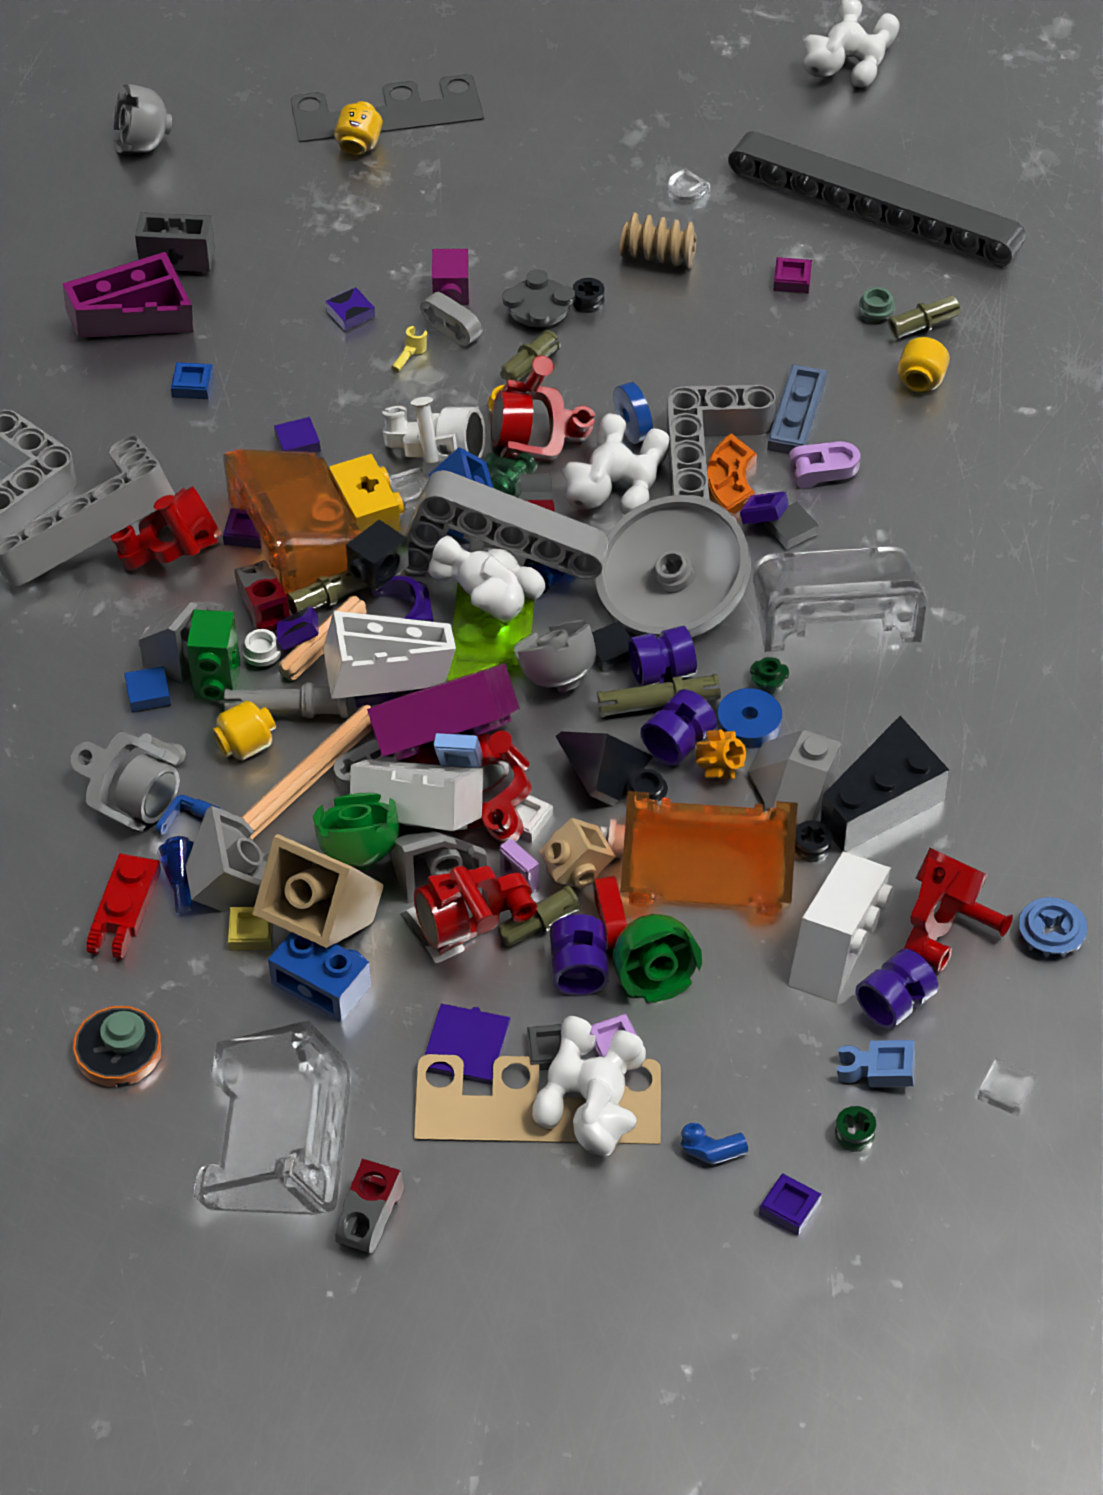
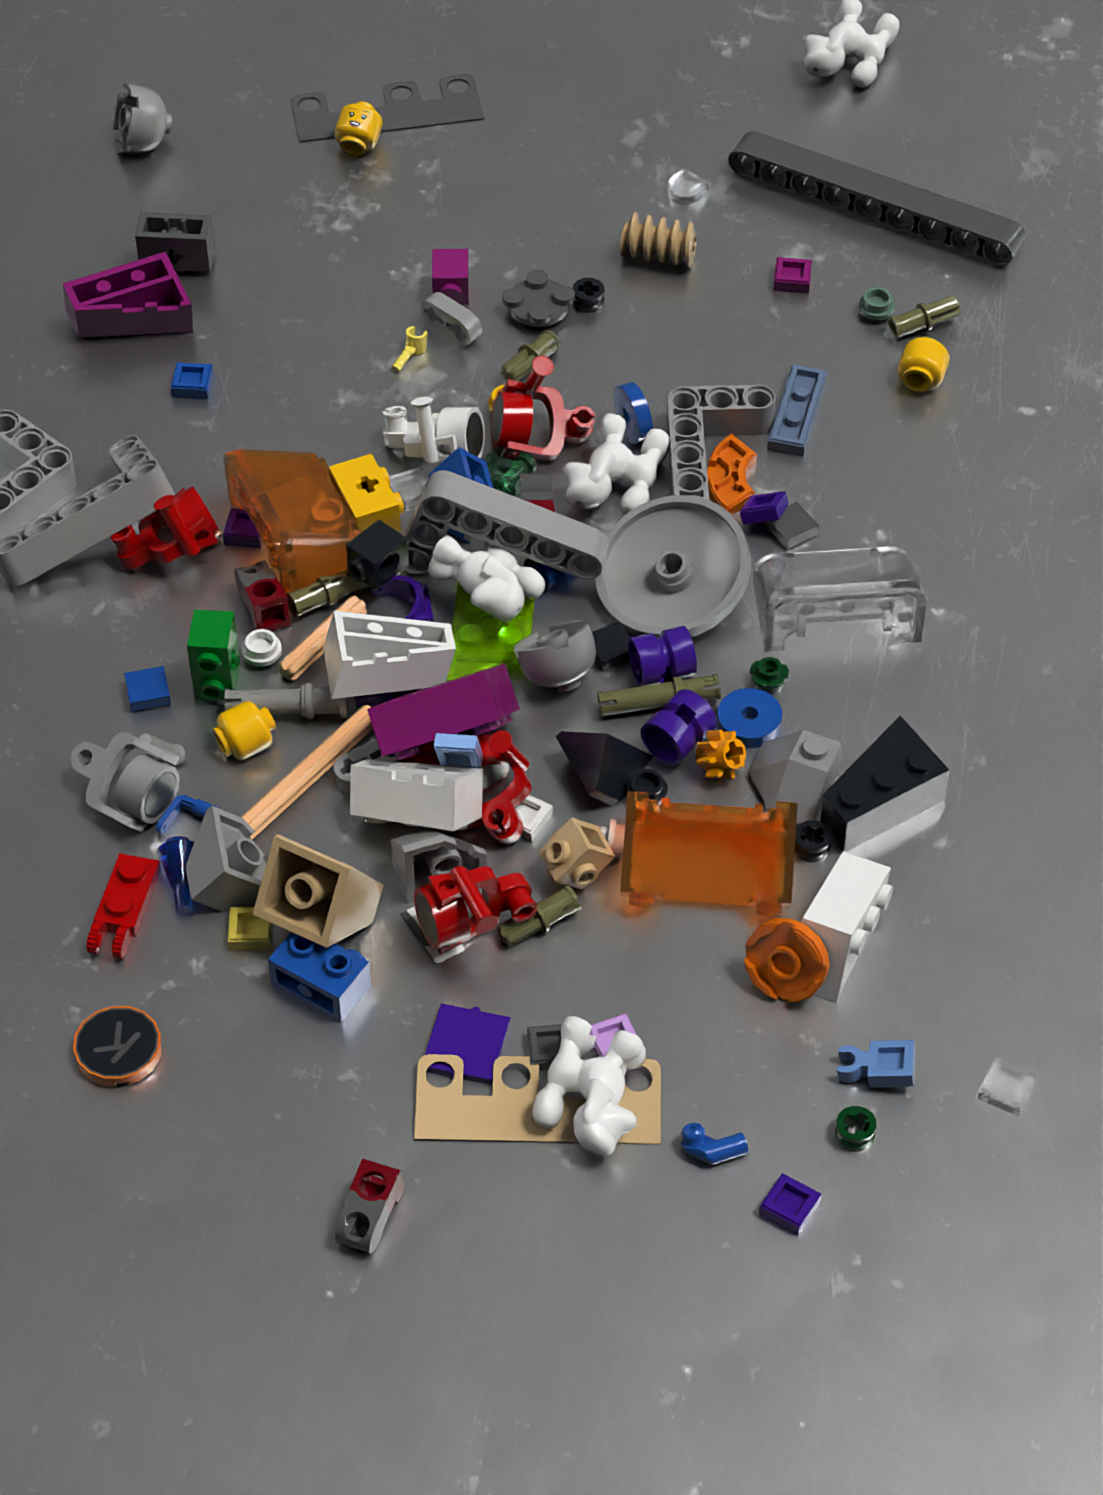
(123, 1032): sand green plate -> none
(167, 639): light grey slope -> none
(281, 1123): clear windscreen -> none
(297, 436): dark purple tile -> none
(297, 628): dark purple tile -> none
(350, 308): dark purple tile -> none
(357, 829): green cylinder -> none
(516, 860): lavender tile -> none
(579, 955): dark purple wheel -> none
(609, 908): red beam -> none
(656, 957): green cylinder -> none
(786, 960): none -> orange tile
(837, 460): lavender plate -> none
(897, 988): dark purple wheel -> none
(958, 890): red piece -> none
(1052, 912): medium blue gear -> none

